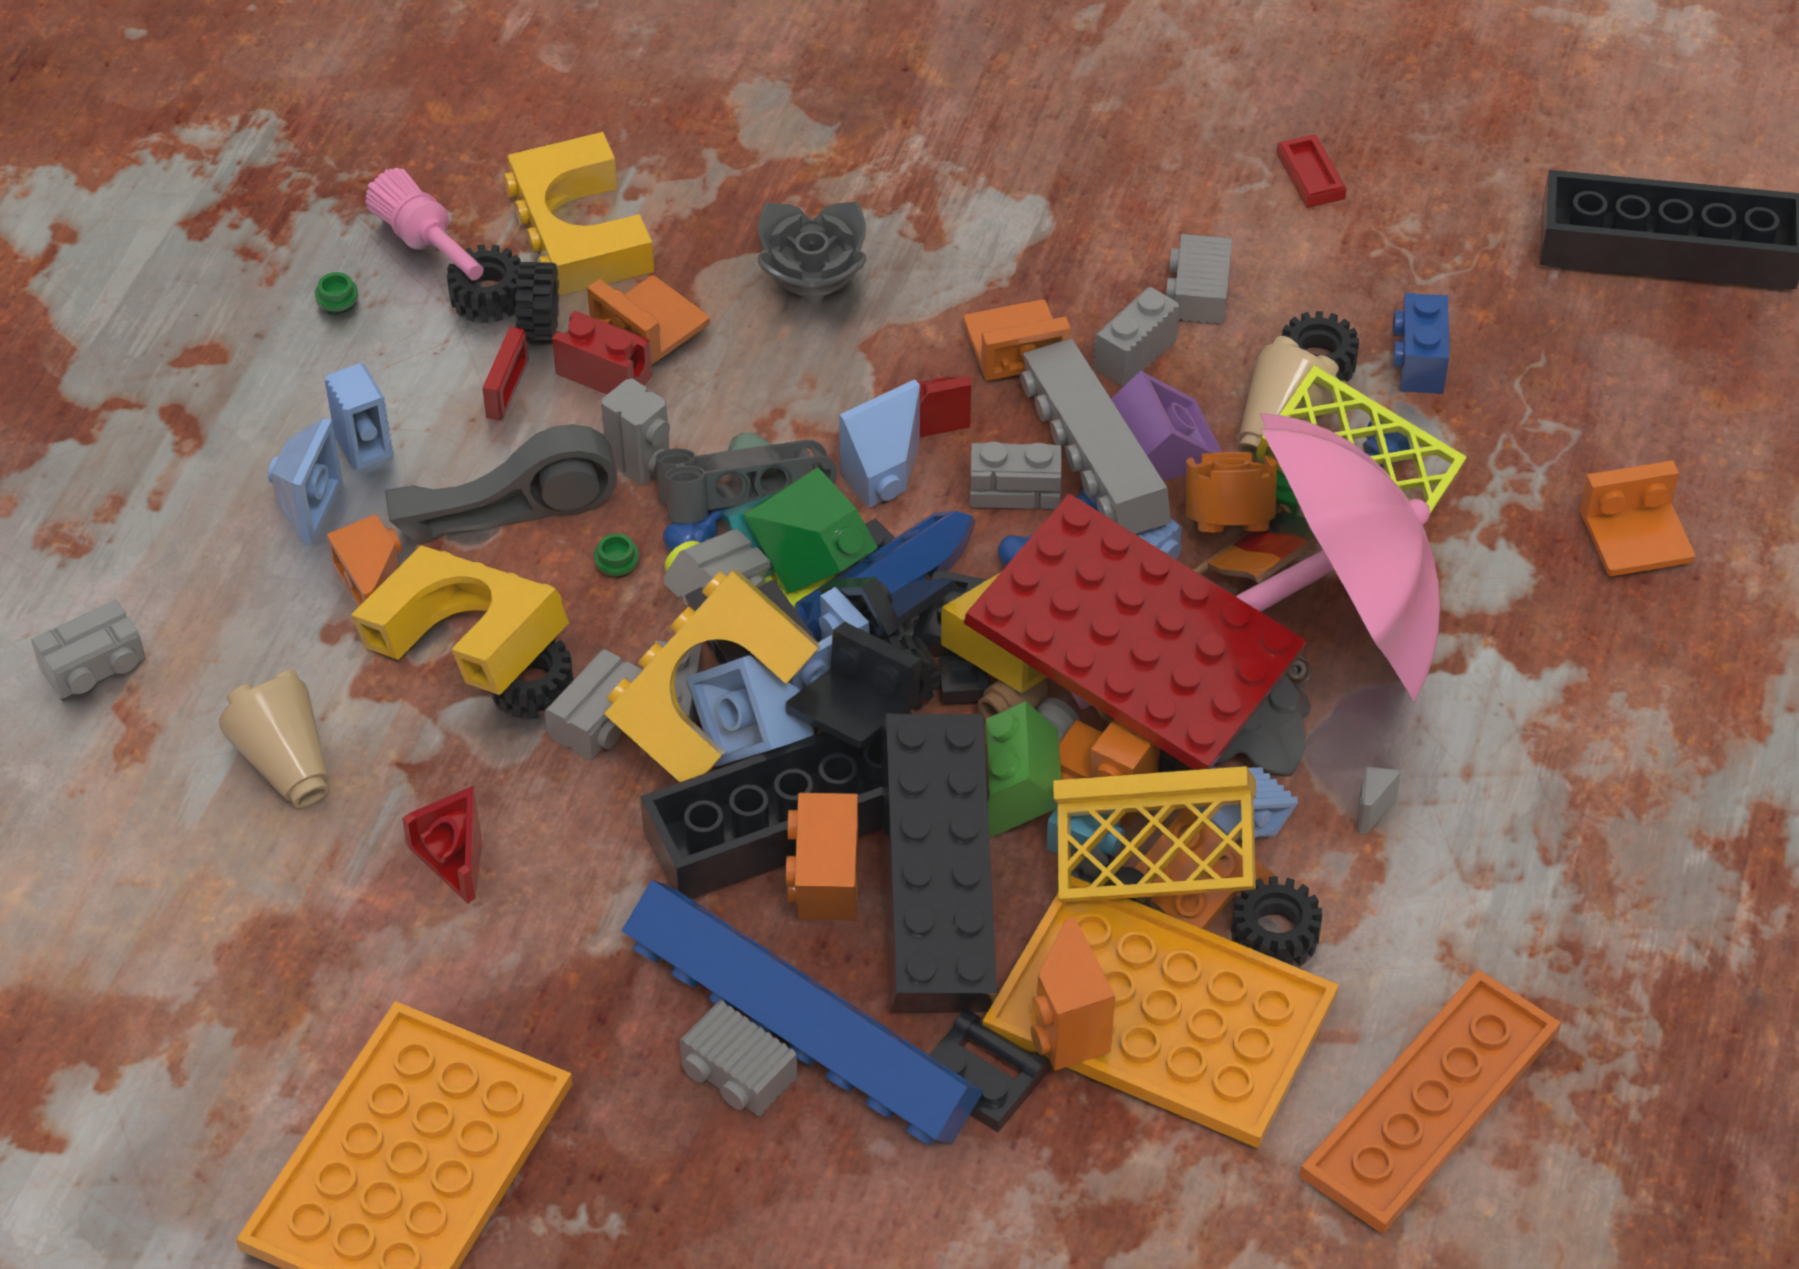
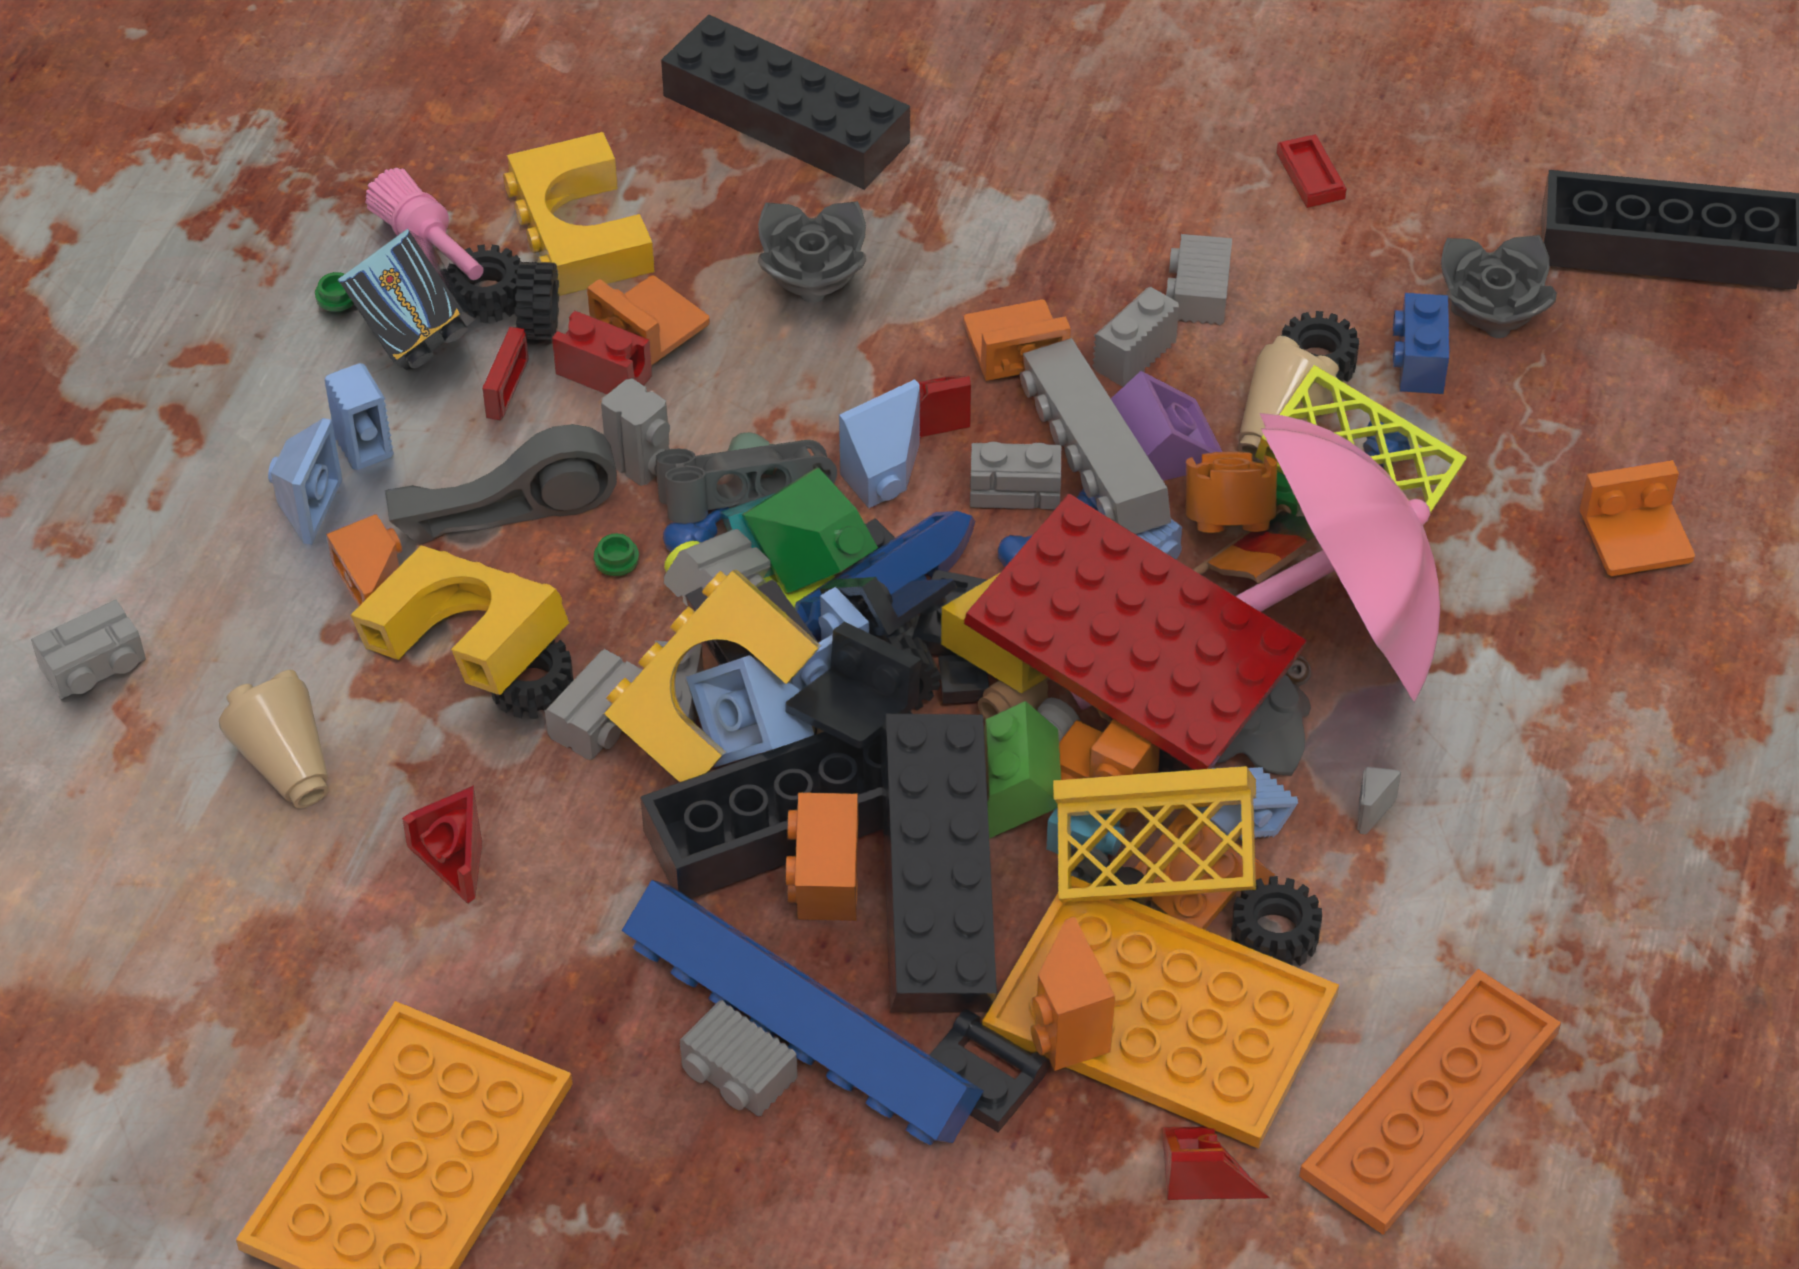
(408, 299): none -> slope
(786, 101): none -> black brick
(1202, 1168): none -> red slope
(1499, 287): none -> dark grey brick

